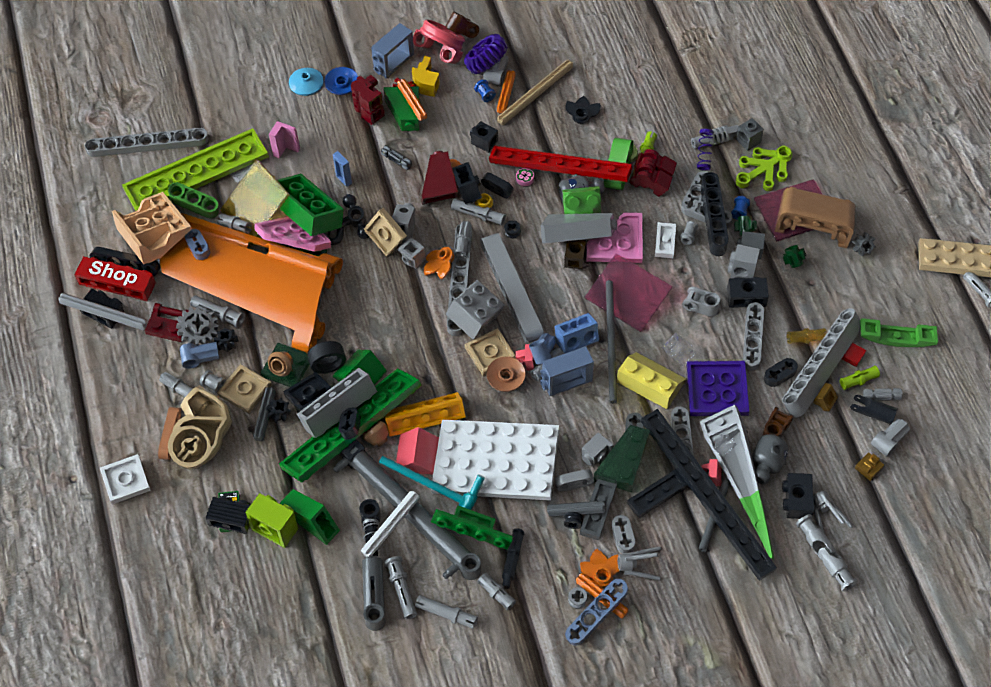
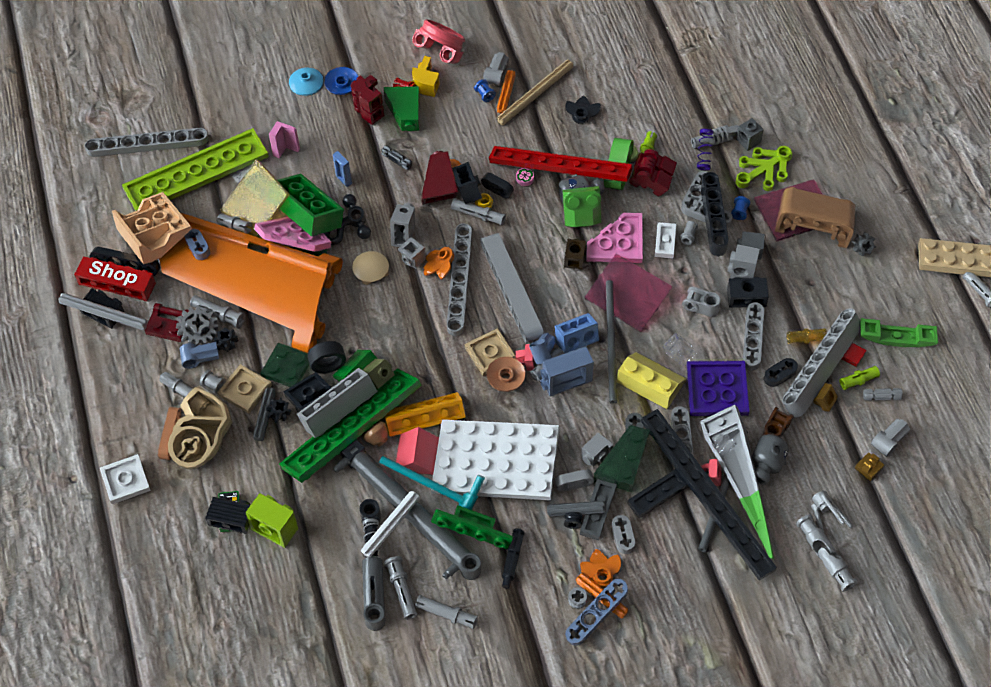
(188, 193): bright green beam -> none
(280, 363): medium nougat cone -> none
(312, 516): green slope -> none
(349, 423): black beam -> none
(370, 267): none -> tan dish
(379, 371): none -> olive brick
(385, 232): tan tile -> none
(400, 38): sand blue window -> none
(412, 99): orange axle -> none
(462, 25): reddish brown piece -> none
(463, 239): light grey axle -> none
(474, 309): light grey piece -> none
(484, 136): black brick -> none
(485, 53): dark purple gear -> none
(496, 591): light grey pin -> none
(512, 234): black bush -> none
(577, 226): light grey slope -> none
(628, 561): light grey plant -> none
(745, 224): dark green gear -> none
(794, 256): dark green gear -> none
(802, 485): black brick -> none
(875, 409): black piece -> none

